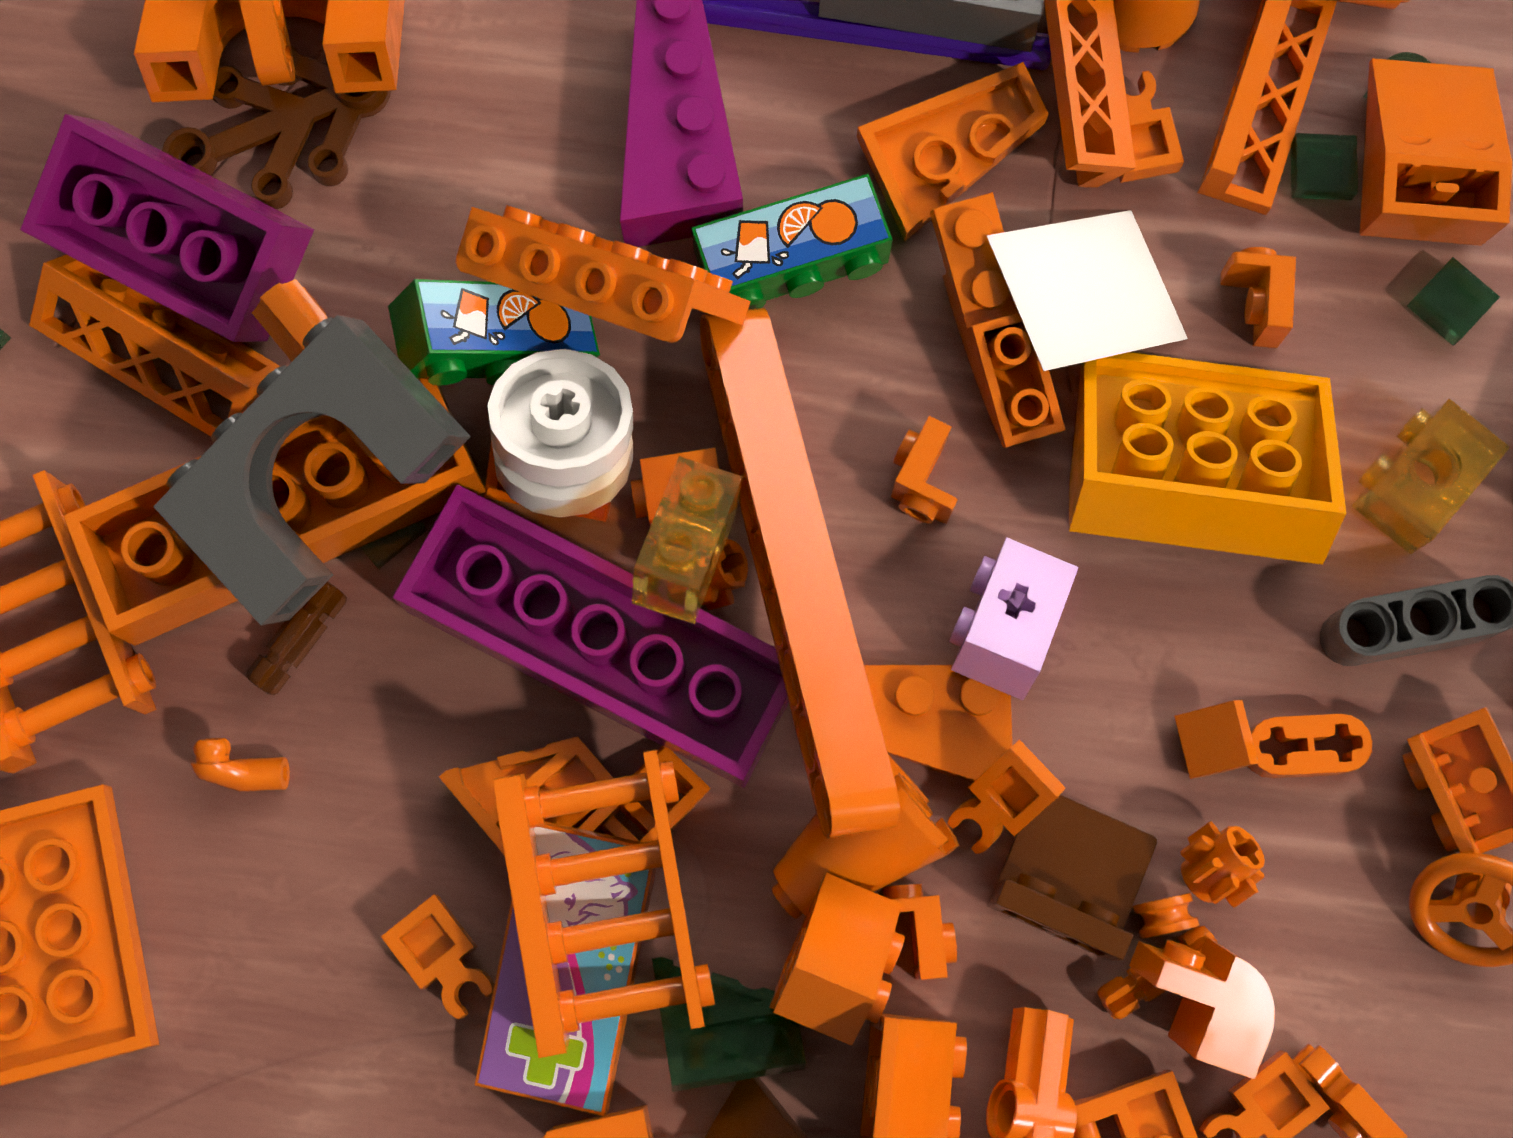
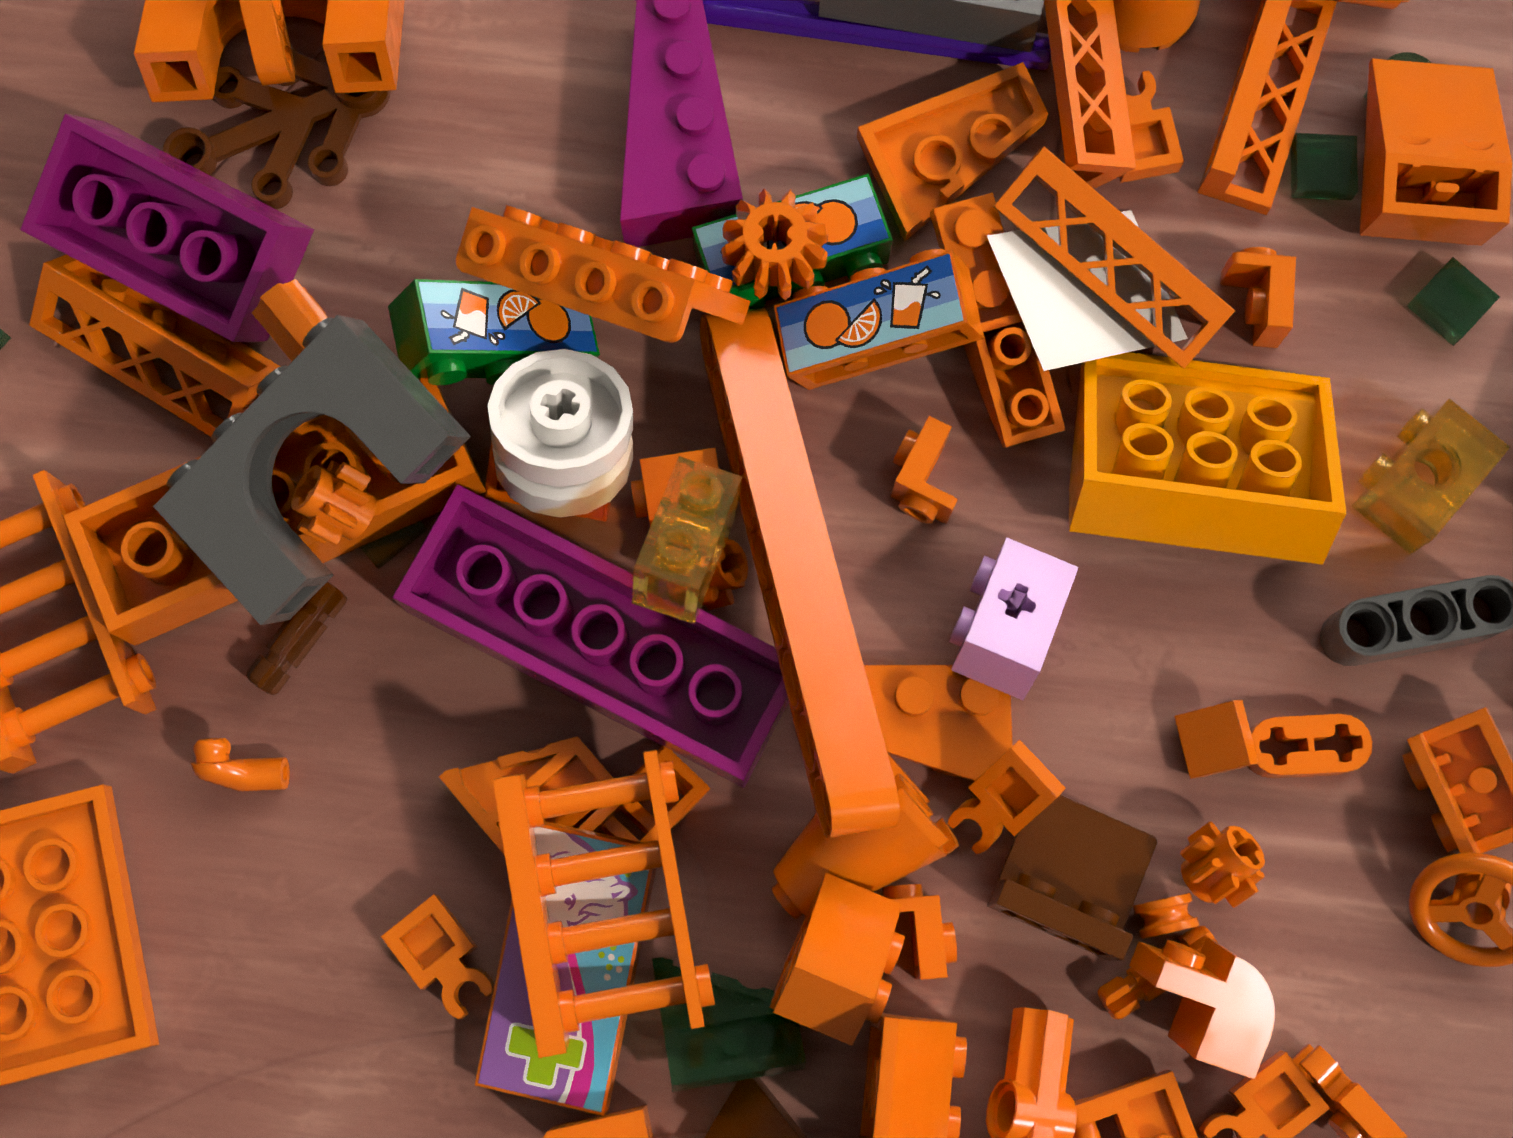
(333, 503): none -> orange gear
(774, 222): none -> orange gear
(878, 319): none -> brick
(1129, 241): none -> orange fence

